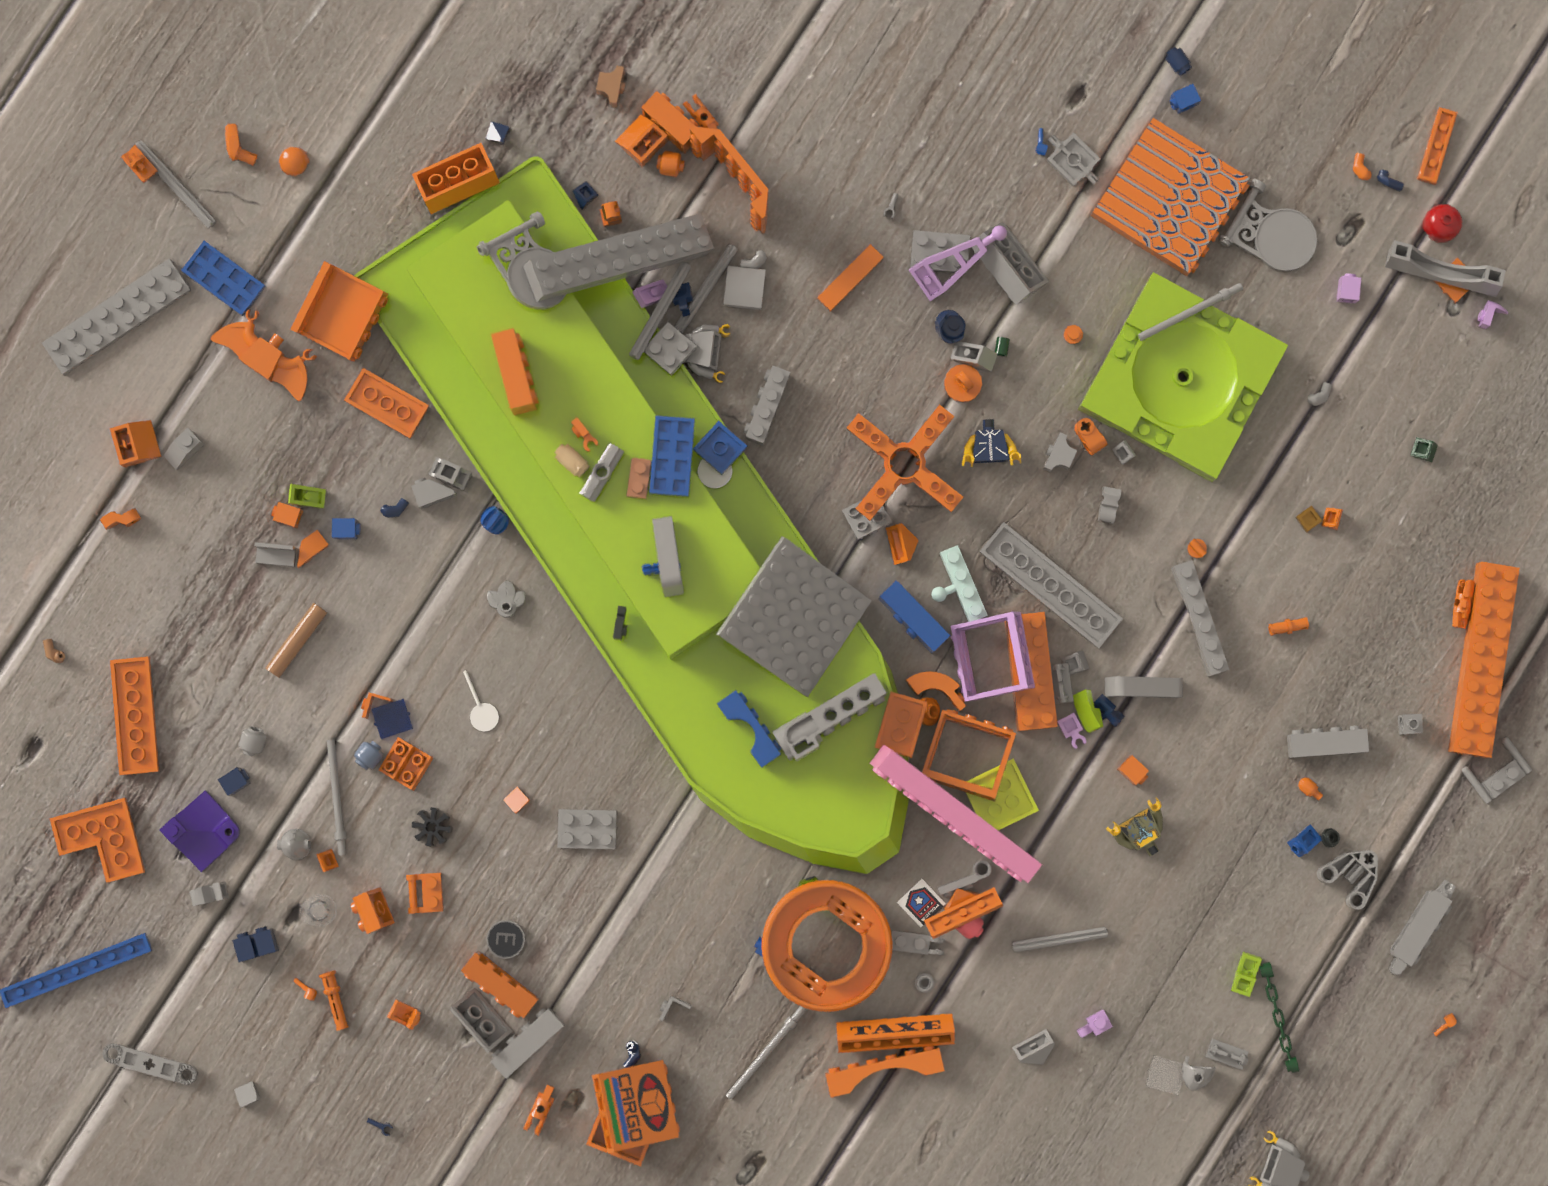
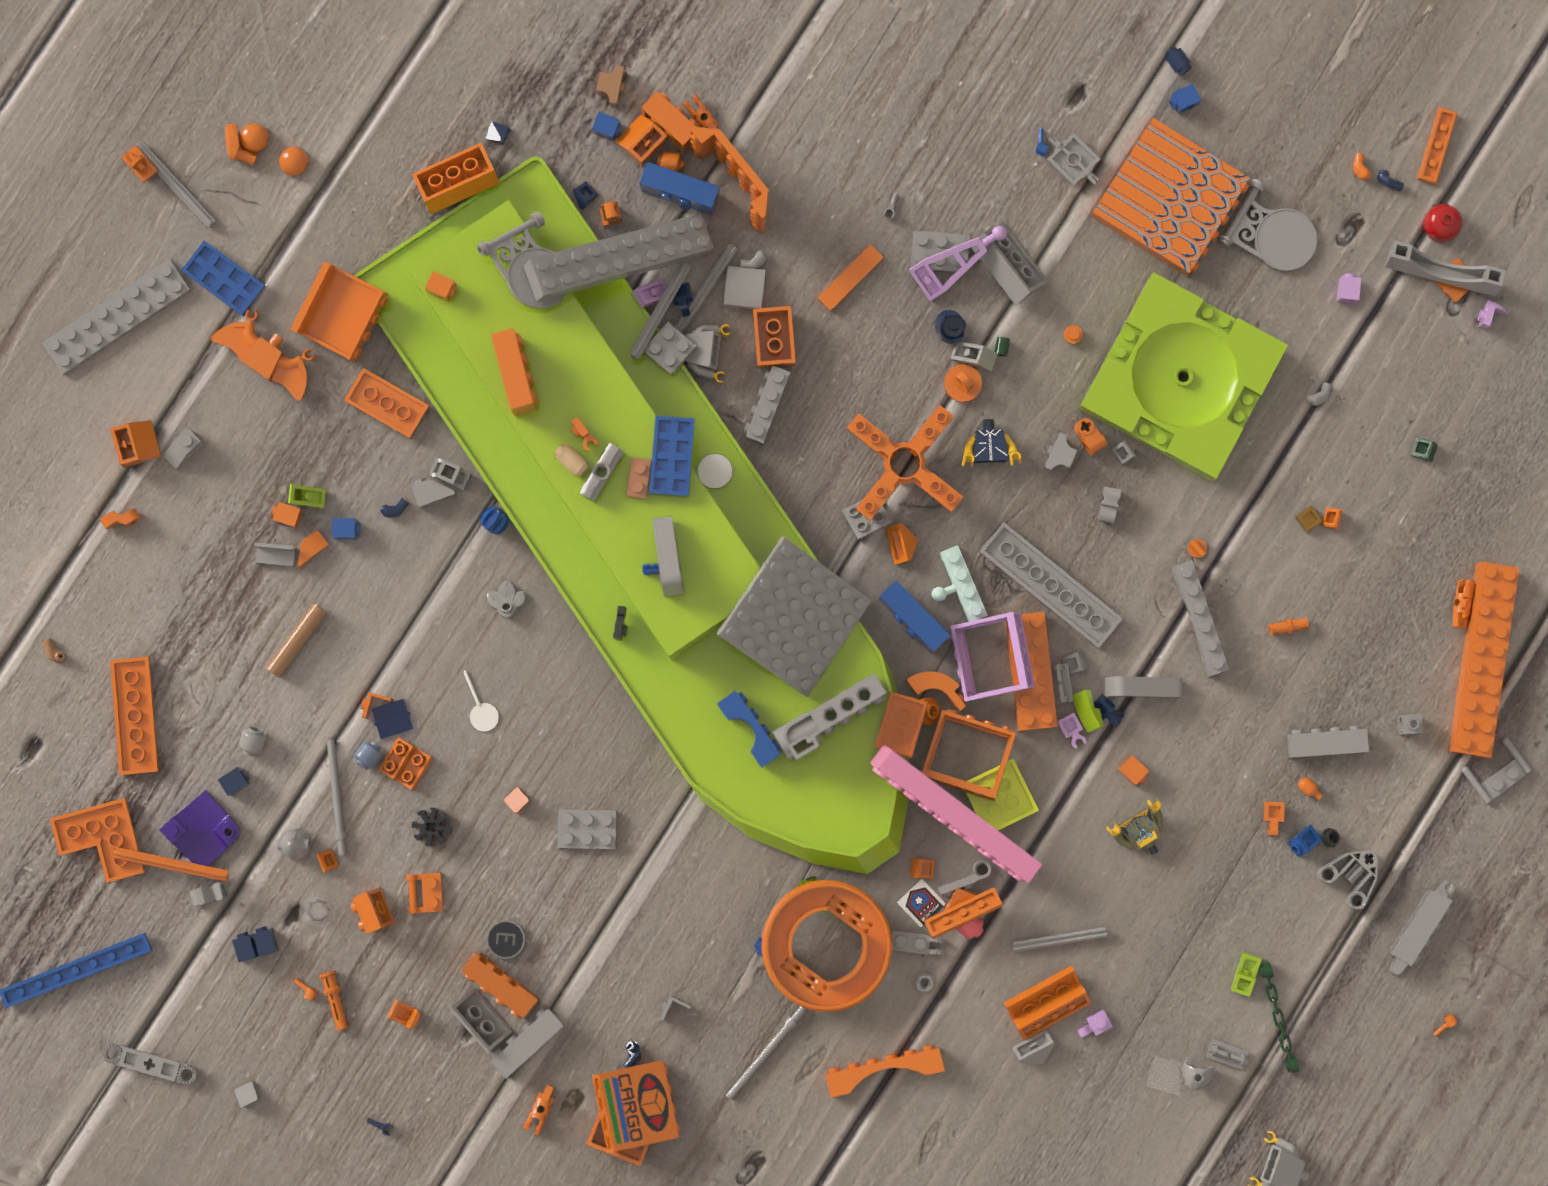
(171, 864): none -> orange axle
(254, 138): none -> orange hair
(441, 286): none -> orange brick
(607, 126): none -> blue brick
(679, 188): none -> blue brick
(720, 448): blue plate -> none
(774, 337): none -> orange brick
(895, 1033): orange brick -> none
(922, 868): none -> orange slope
(1047, 1003): none -> orange slope
(1222, 295): light grey bar -> none
(1273, 814): none -> orange plate

